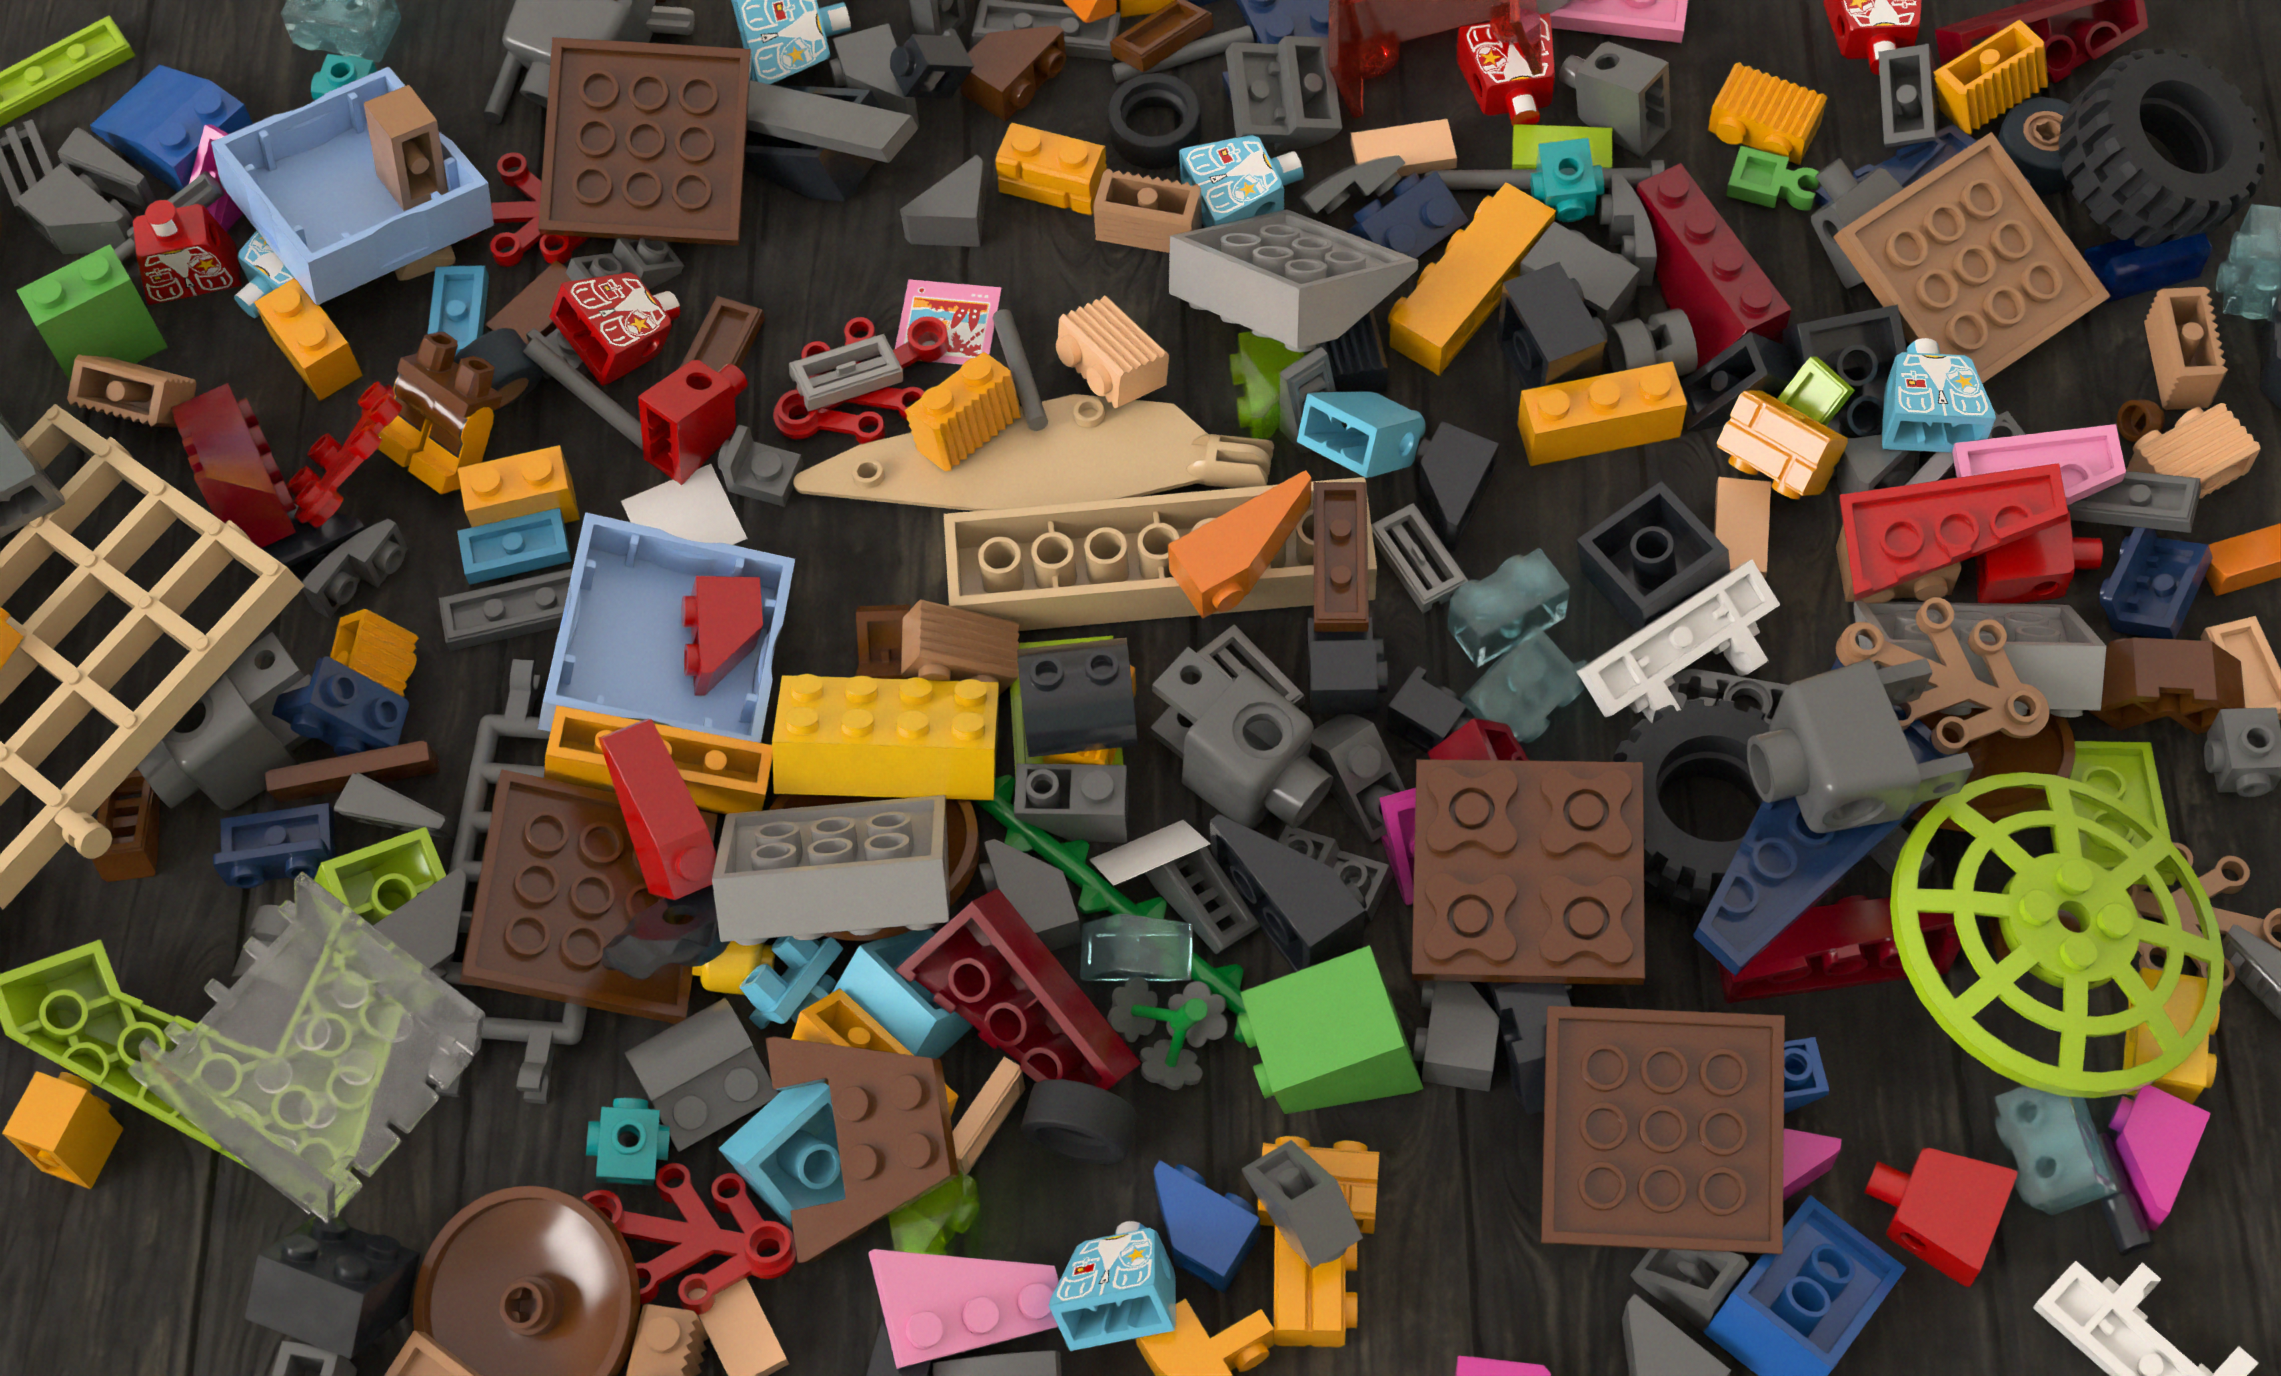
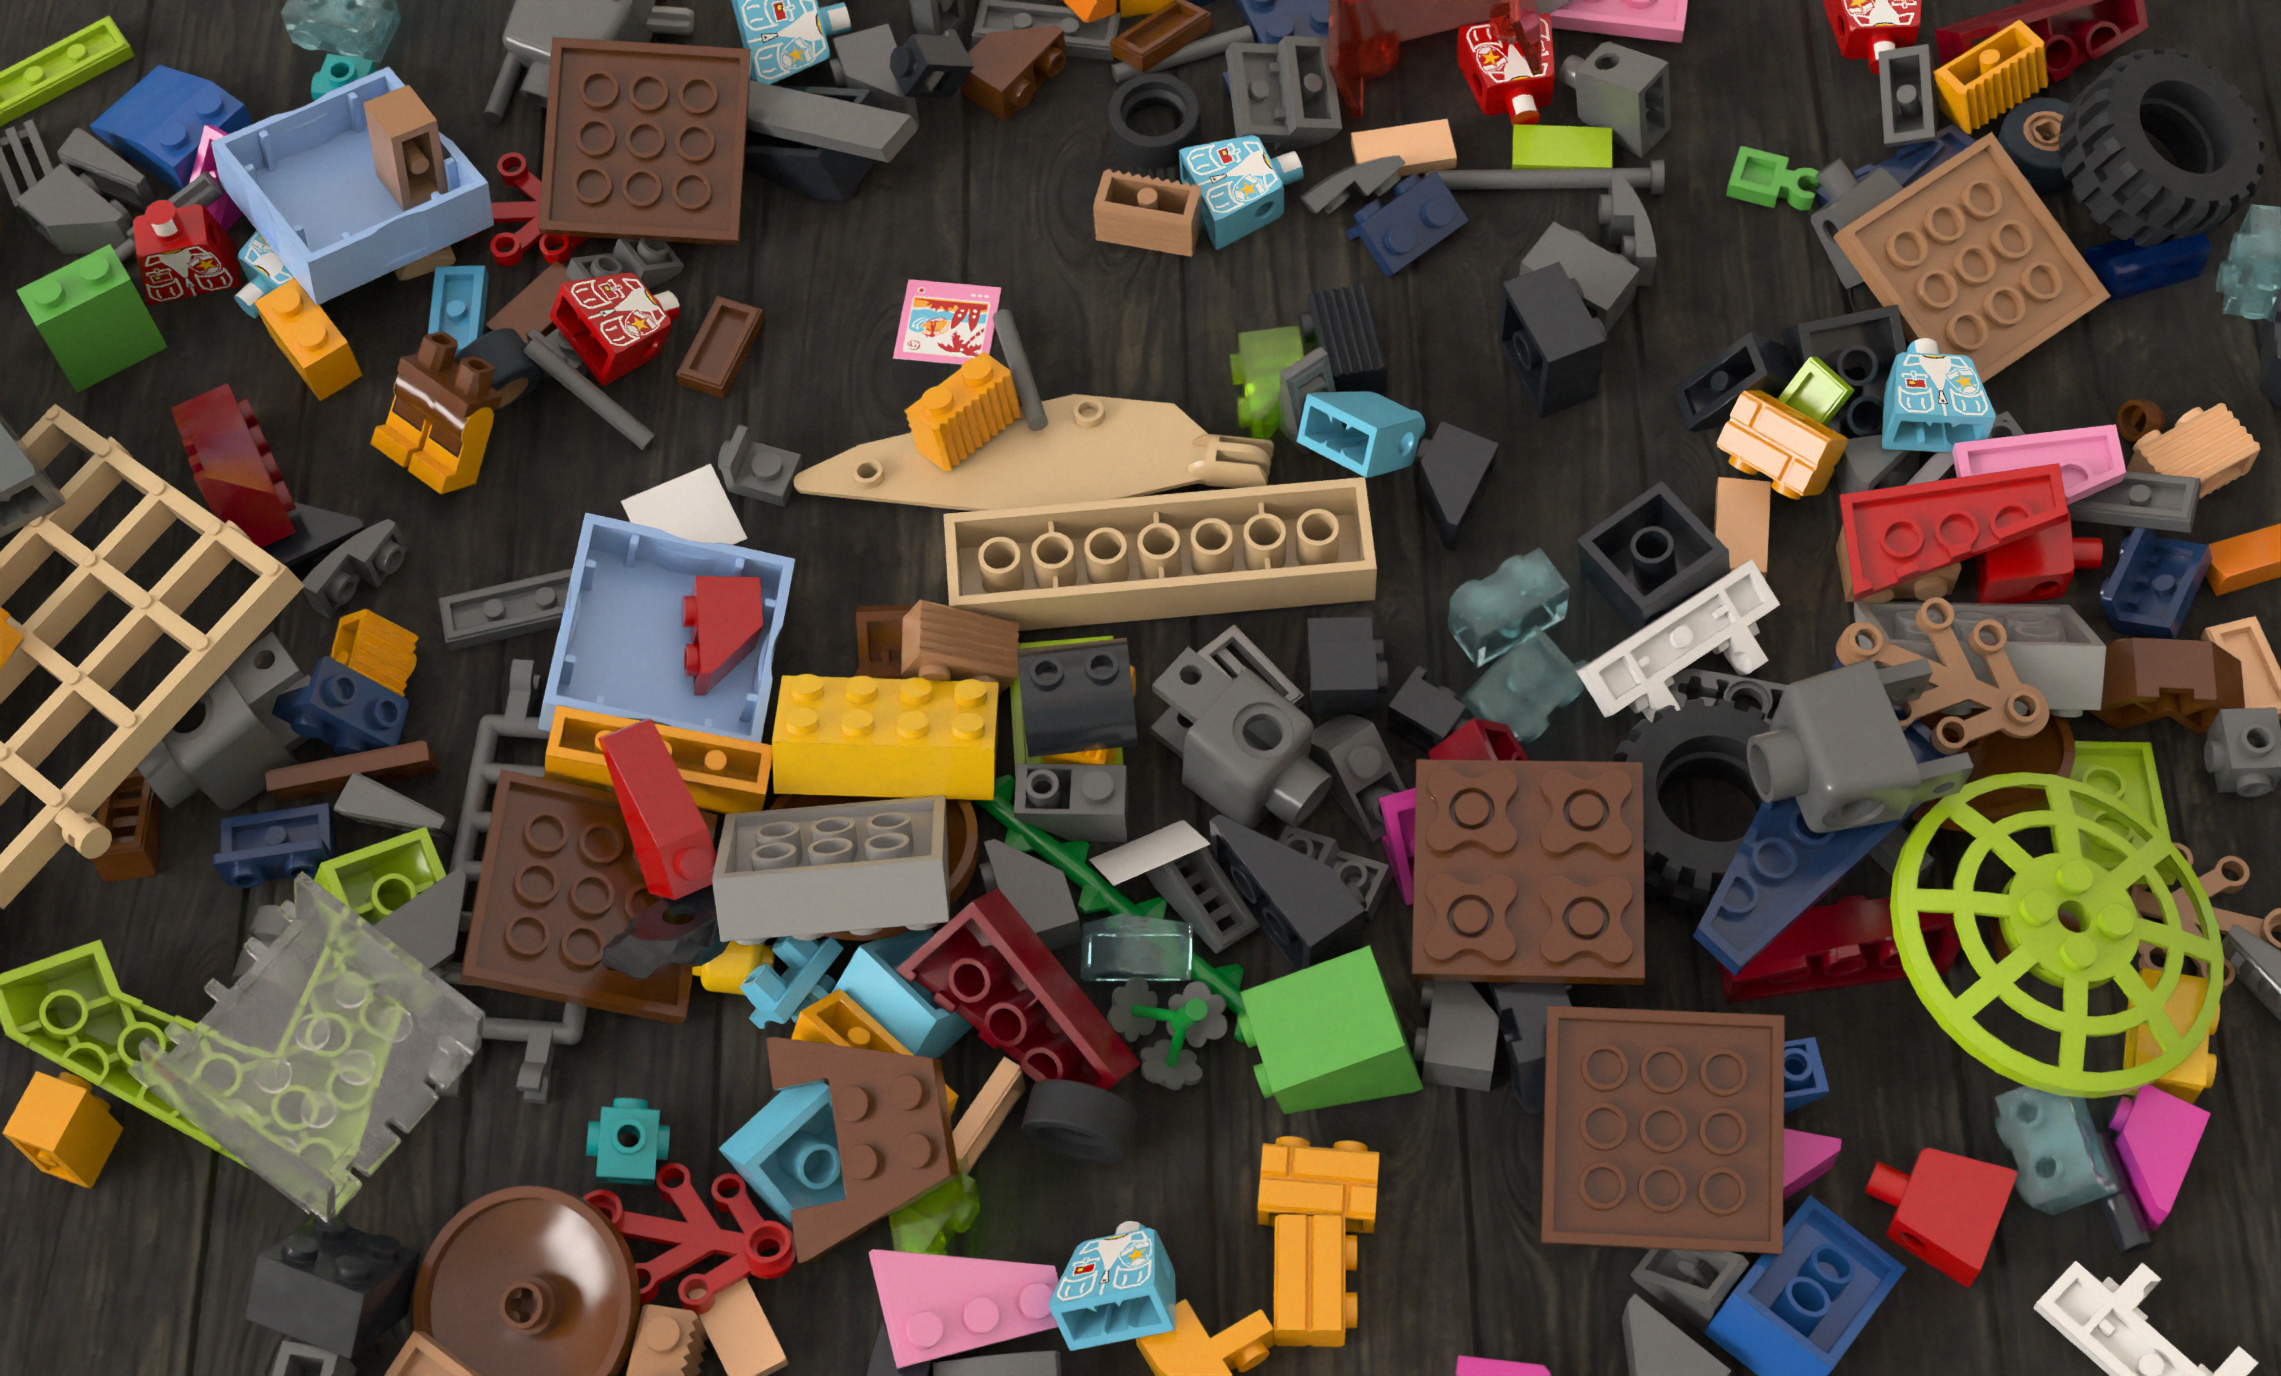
(128, 390): medium nougat brick -> none
(318, 498): red plant -> none
(514, 546): dark azure plate -> none
(518, 487): light orange brick -> none
(689, 417): red torso -> none
(702, 1074): dark grey brick -> none
(825, 418): red plant -> none
(849, 378): light grey tile -> none
(949, 210): dark grey slope -> none
(1050, 168): light orange brick -> none
(1111, 352): light nougat brick -> none
(1204, 1230): blue slope -> none
(1229, 554): orange slope -> none
(1284, 276): light grey slope -> none
(1304, 1203): dark grey slope -> none
(1340, 557): reddish brown tile -> none
(1438, 590): light grey tile -> none
(1469, 279): light orange brick -> none
(1567, 179): teal brick -> none
(1601, 413): light orange brick -> none
(1661, 340): dark grey wheel -> none
(1707, 267): dark red wedge -> none
(1766, 113): light orange brick -> none
(2185, 347): medium nougat brick -> none

